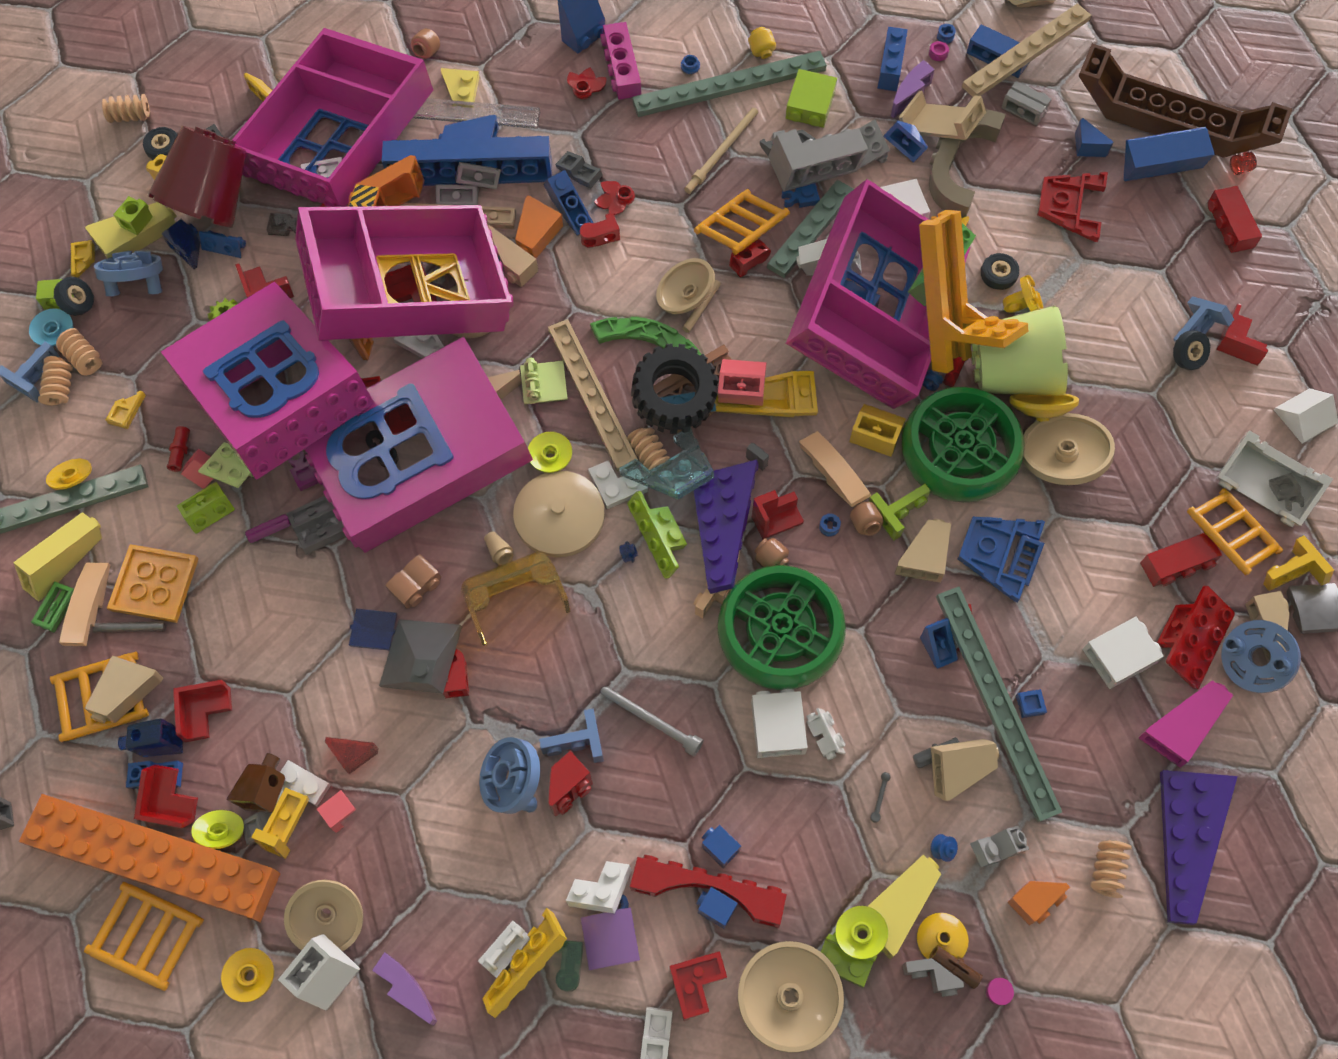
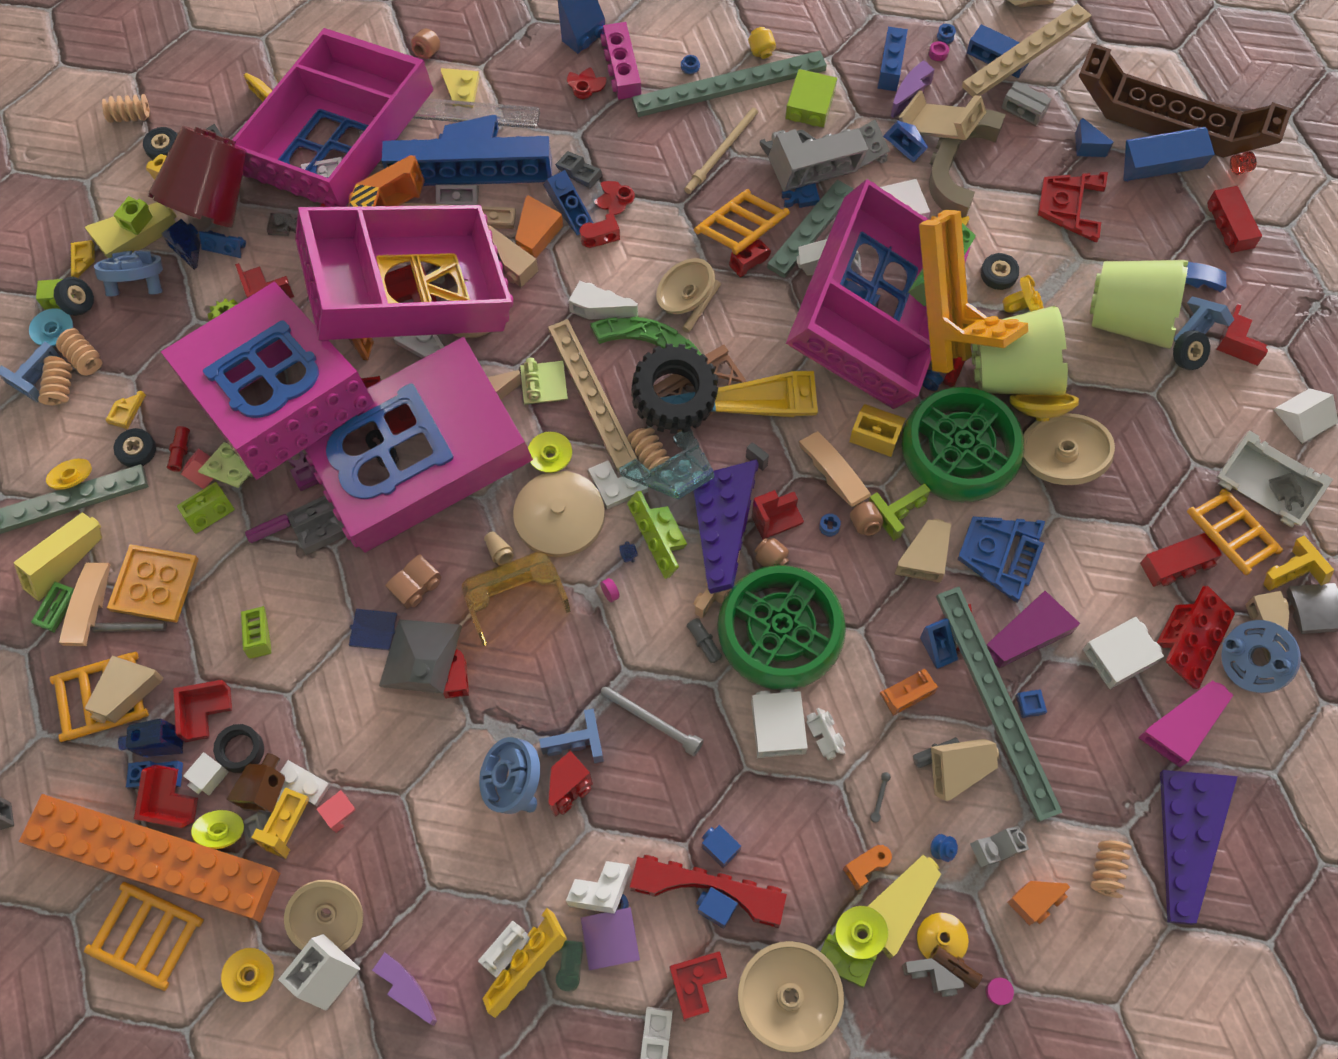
(140, 439): none -> black bush
(205, 774): none -> white brick
(228, 734): none -> black tyre
(258, 646): none -> lime slope
(351, 753): clear red slope -> none
(477, 175): light grey slope -> none
(597, 303): none -> white slope
(610, 589): none -> dark pink tile
(704, 640): none -> dark grey axle
(742, 382): coral slope -> none
(873, 860): none -> orange leg
(909, 691): none -> orange hinge
(1031, 630): none -> magenta slope
(1139, 299): none -> yellowish green cone
(1204, 274): none -> slope

